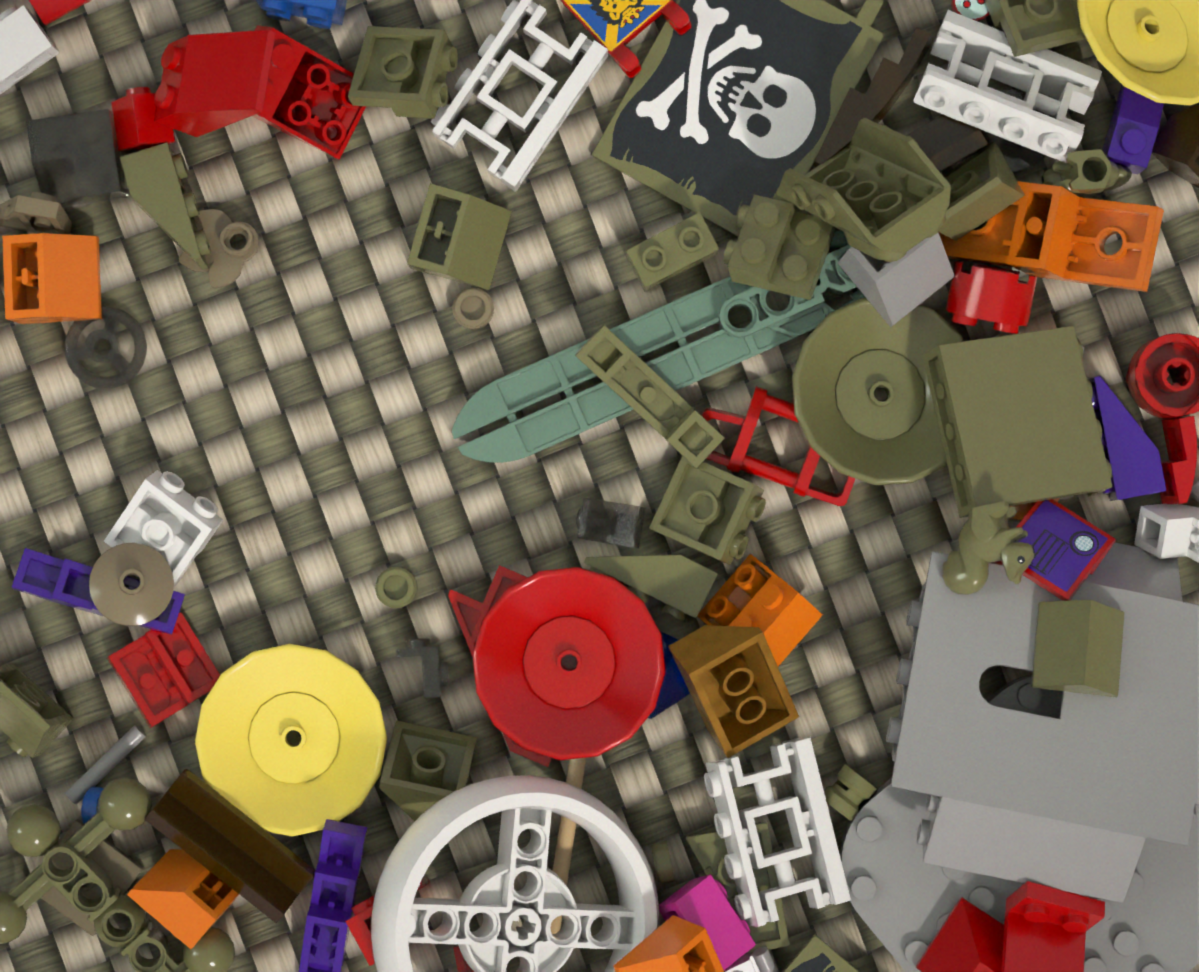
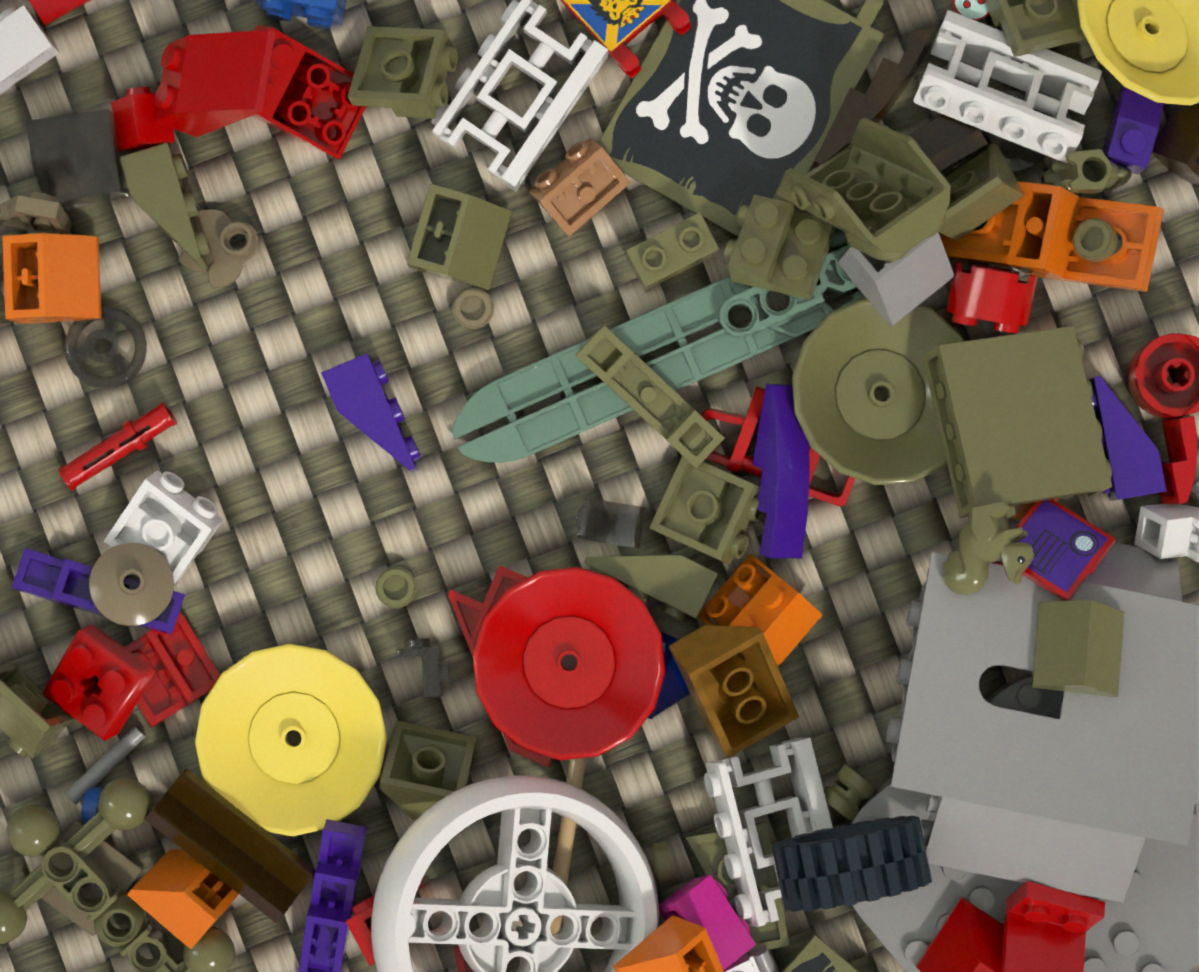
(76, 471): none -> red pin
(119, 687): none -> red brick
(362, 400): none -> dark purple slope
(579, 185): none -> medium nougat bracket
(784, 484): none -> dark purple slope
(851, 863): none -> black wheel
(1095, 240): none -> olive tile

